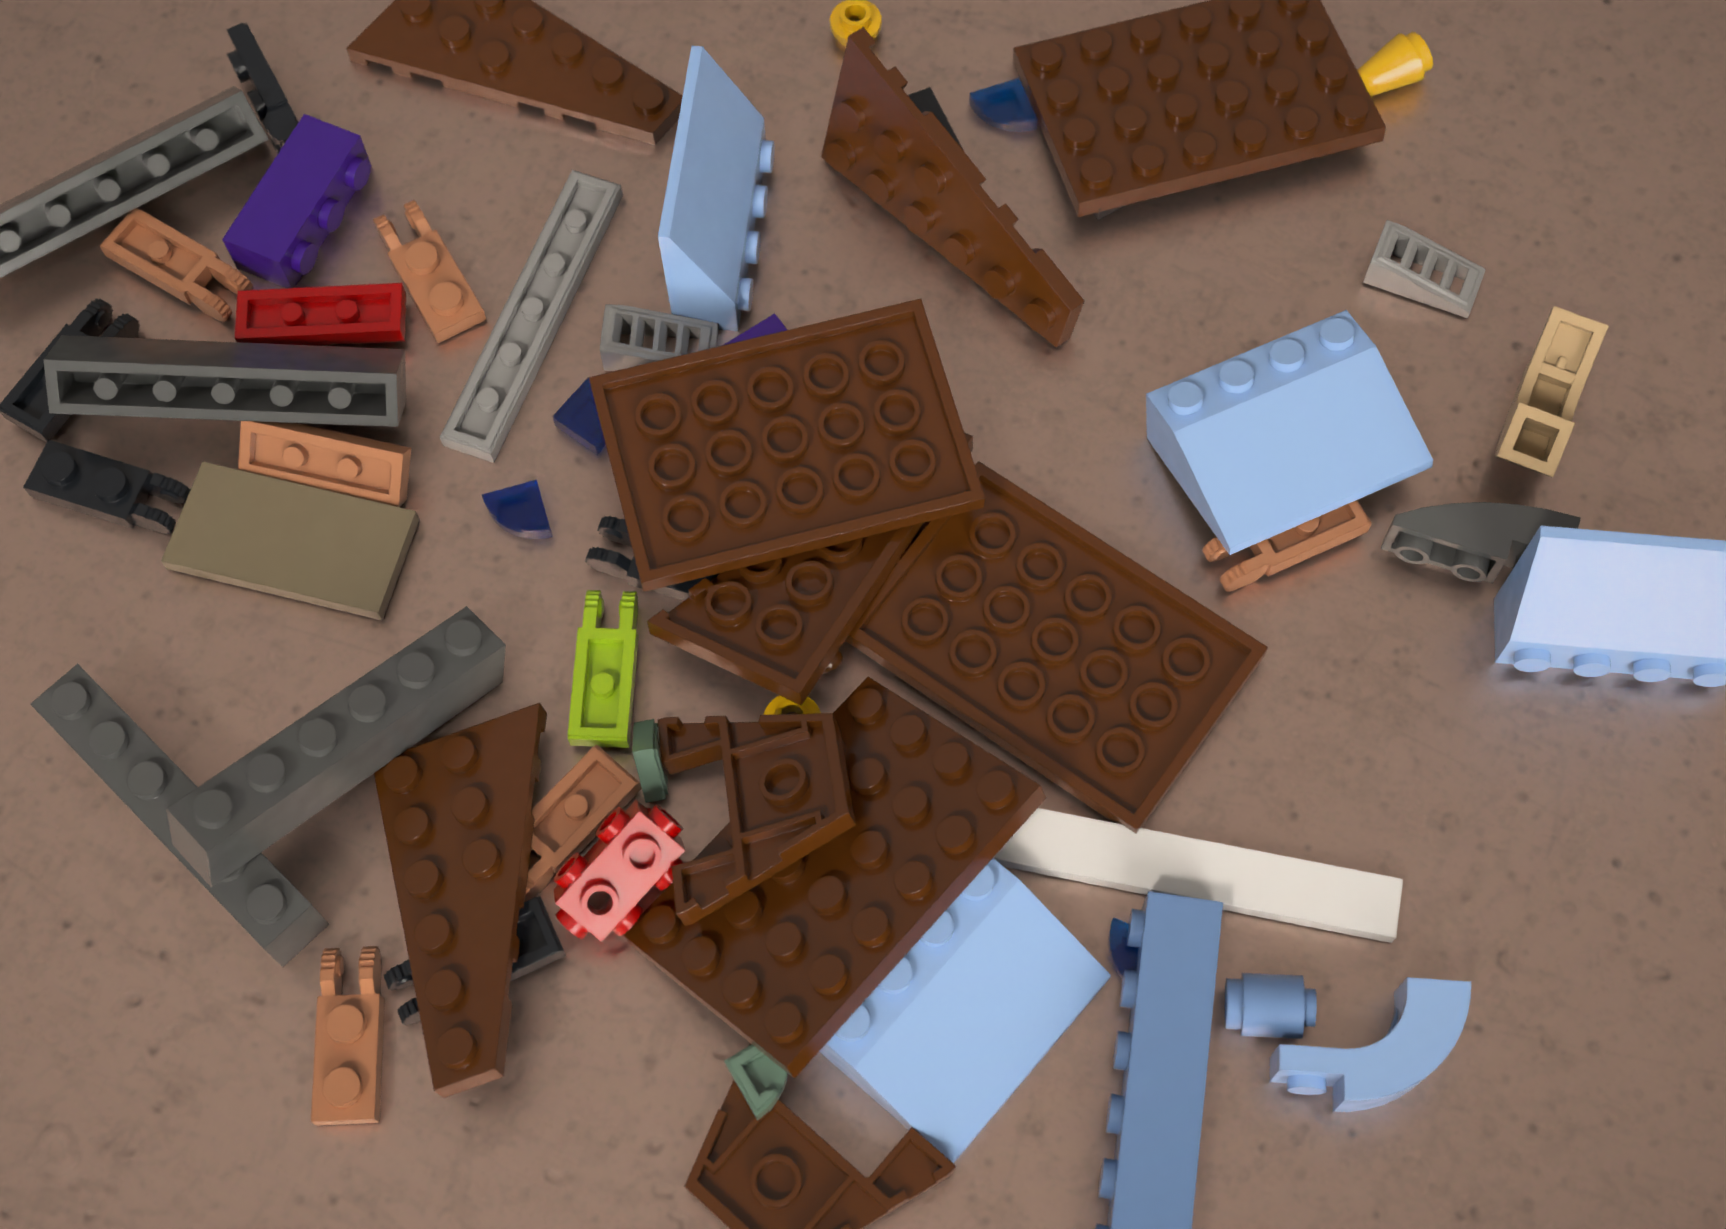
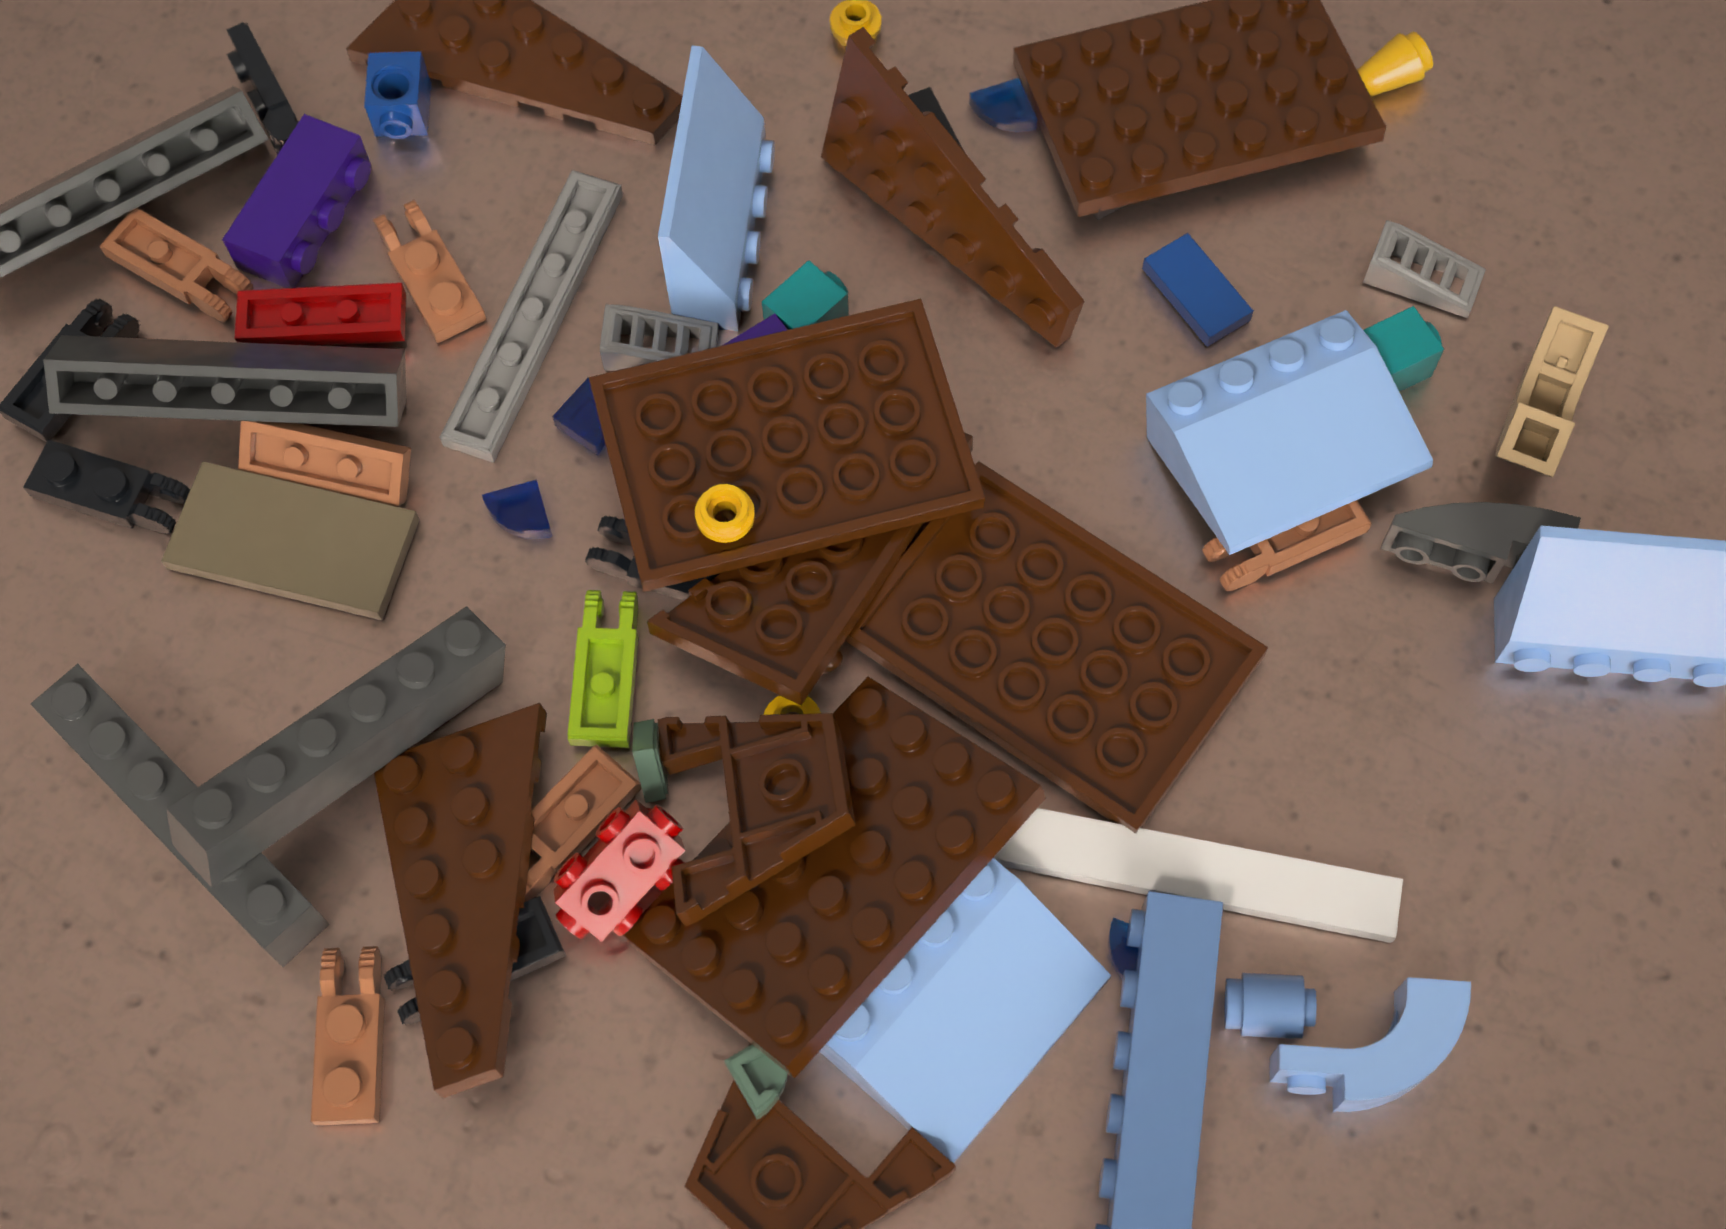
(397, 94): none -> blue brick
(724, 498): none -> yellow plate
(807, 298): none -> teal brick
(1197, 289): none -> blue tile
(1407, 347): none -> teal brick

